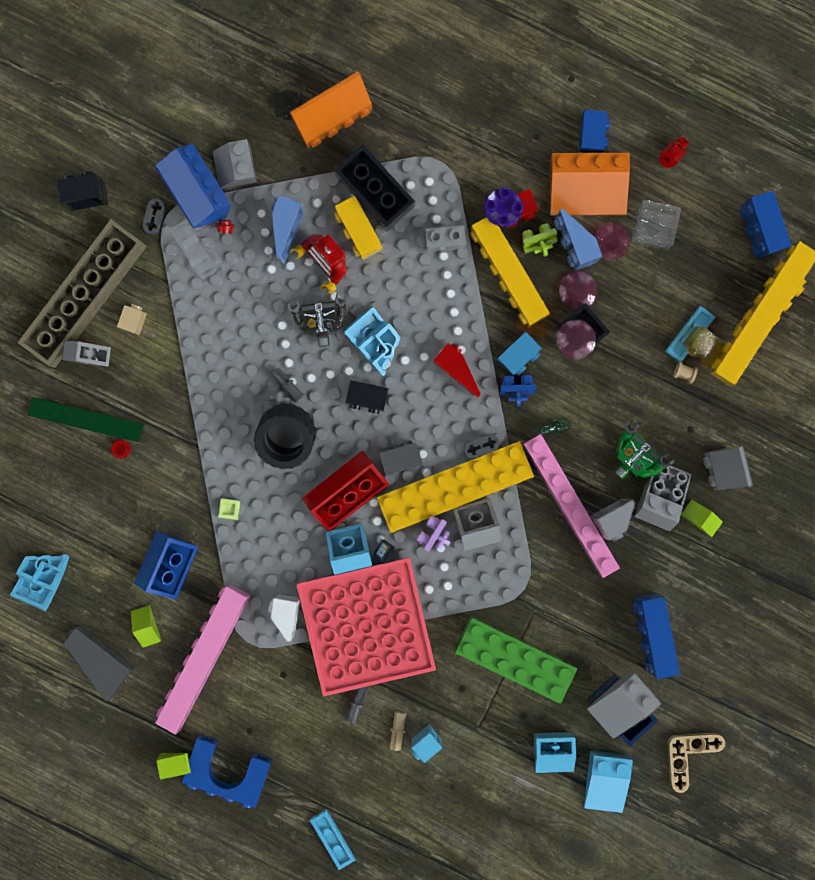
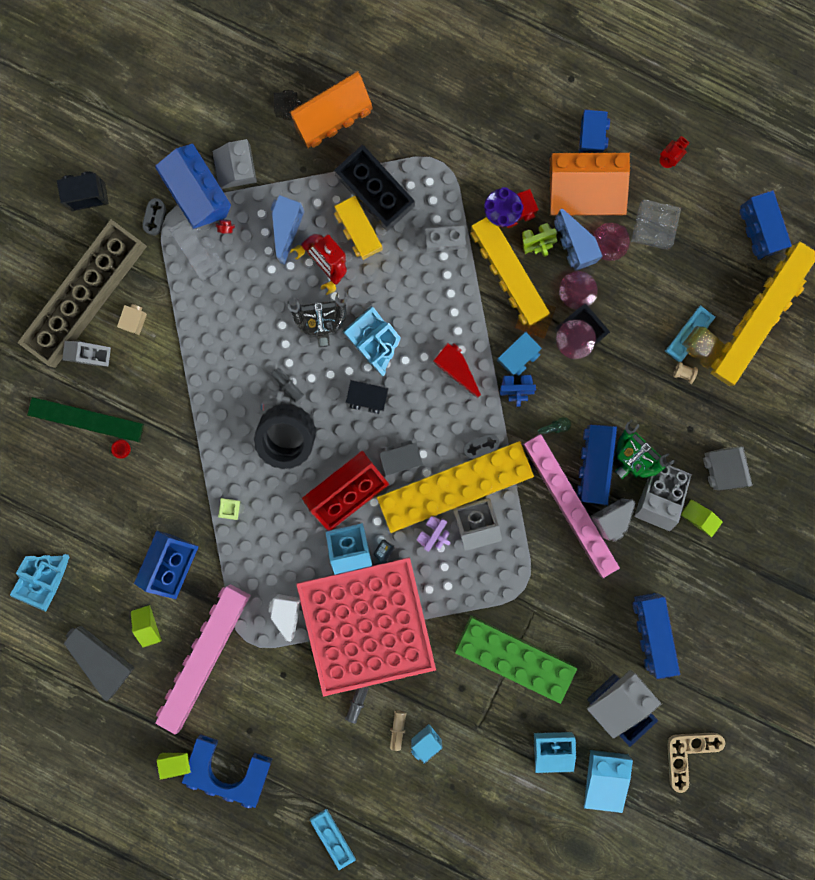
(597, 464): none -> blue slope

